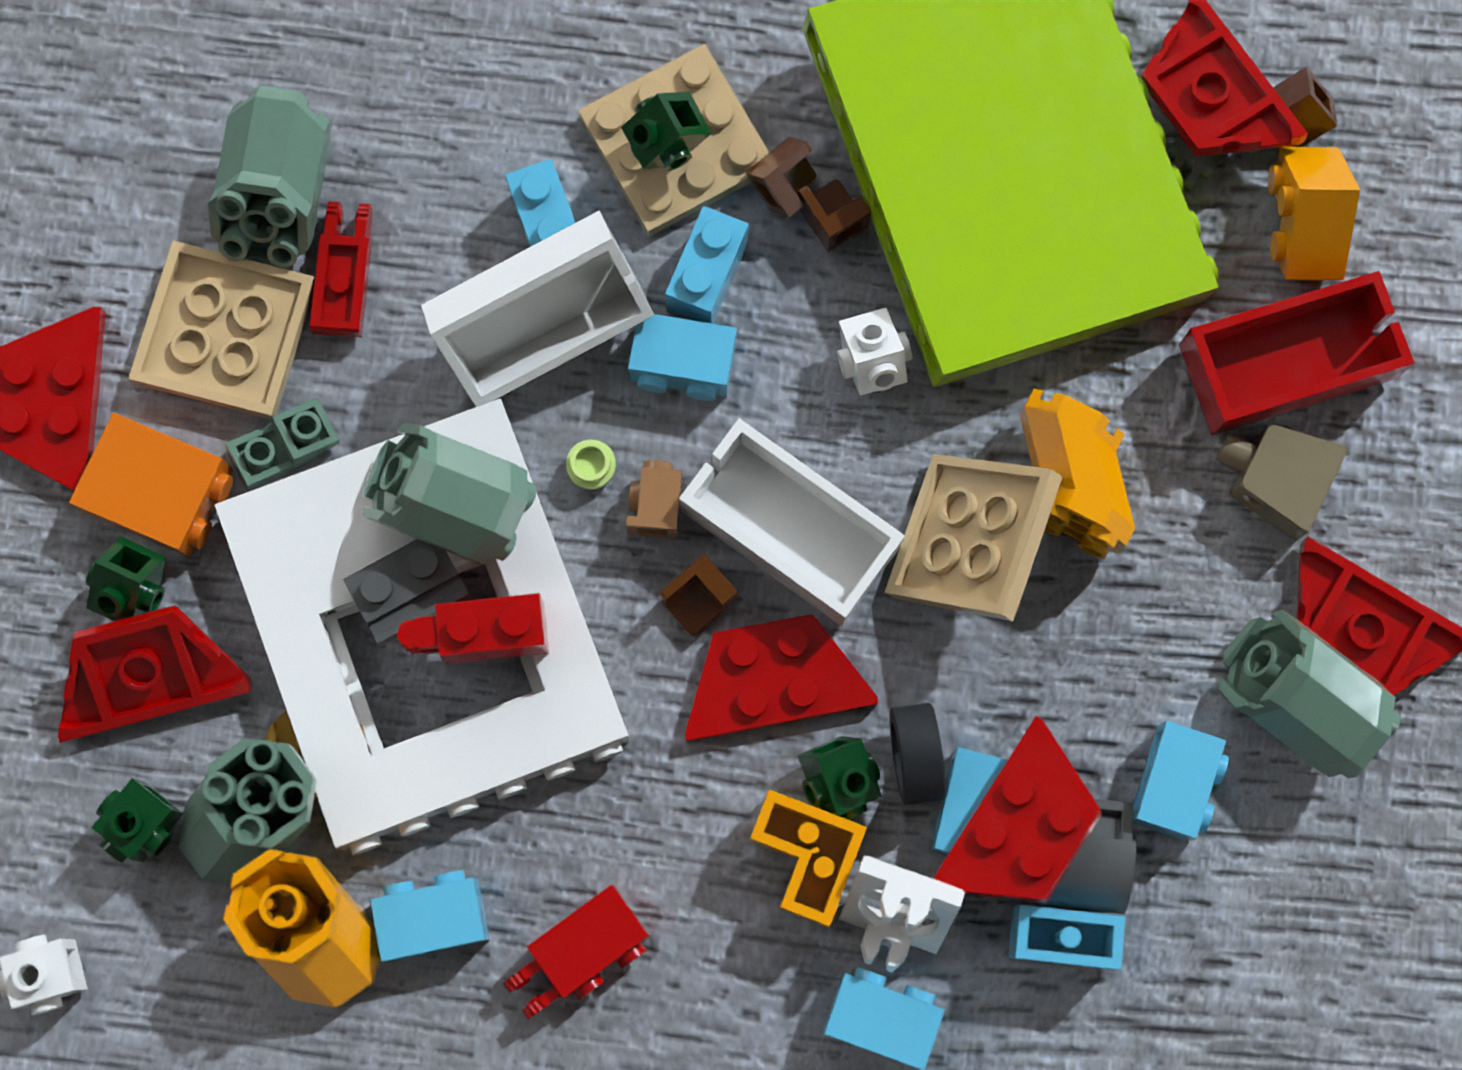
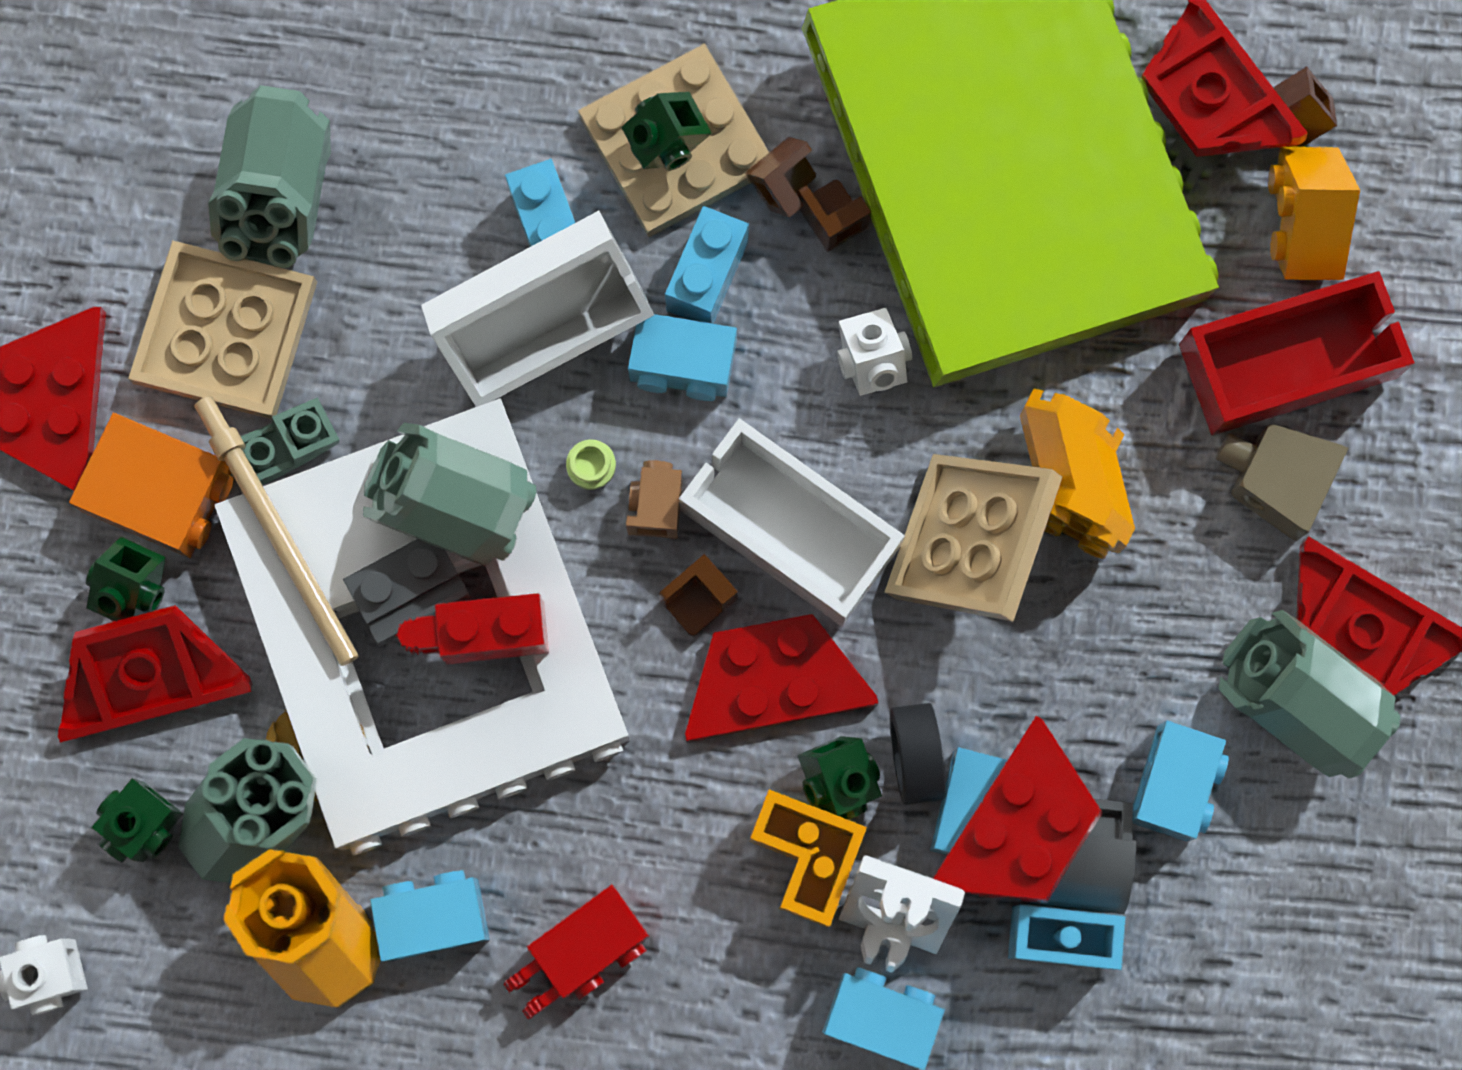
(229, 448): none -> tan bar
(342, 274): red hinge -> none

